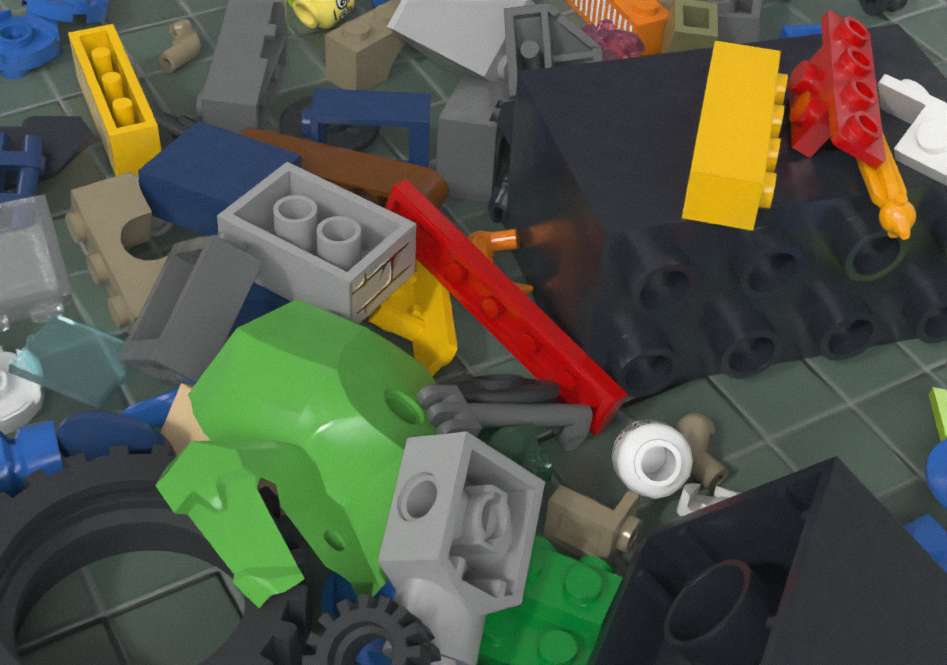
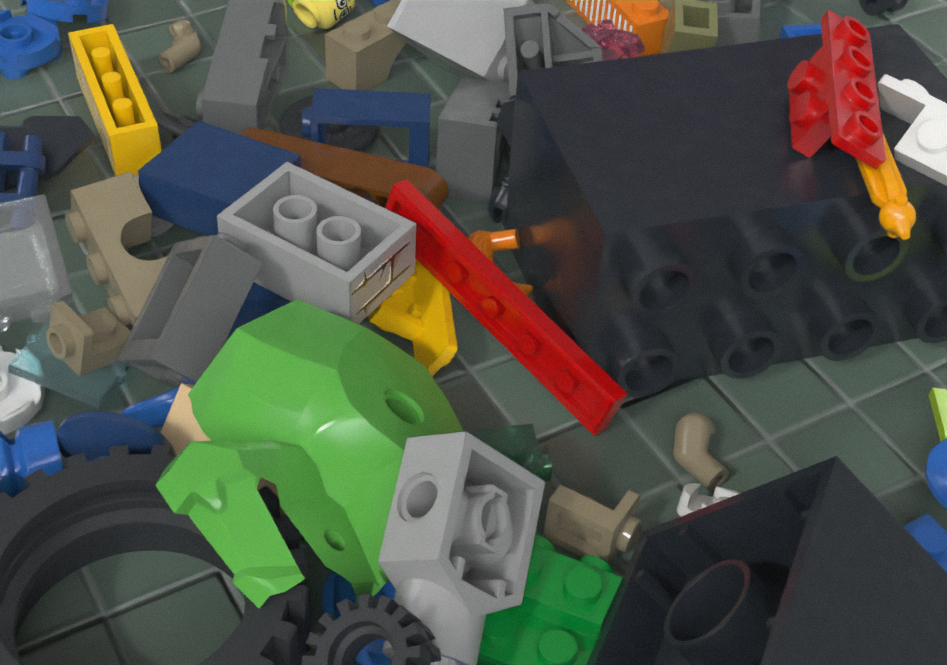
(85, 340): none -> dark tan bracket
(452, 414): dark grey hinge -> none
(507, 389): black wheel -> none
(652, 458): white head -> none
(737, 137): yellow brick -> none

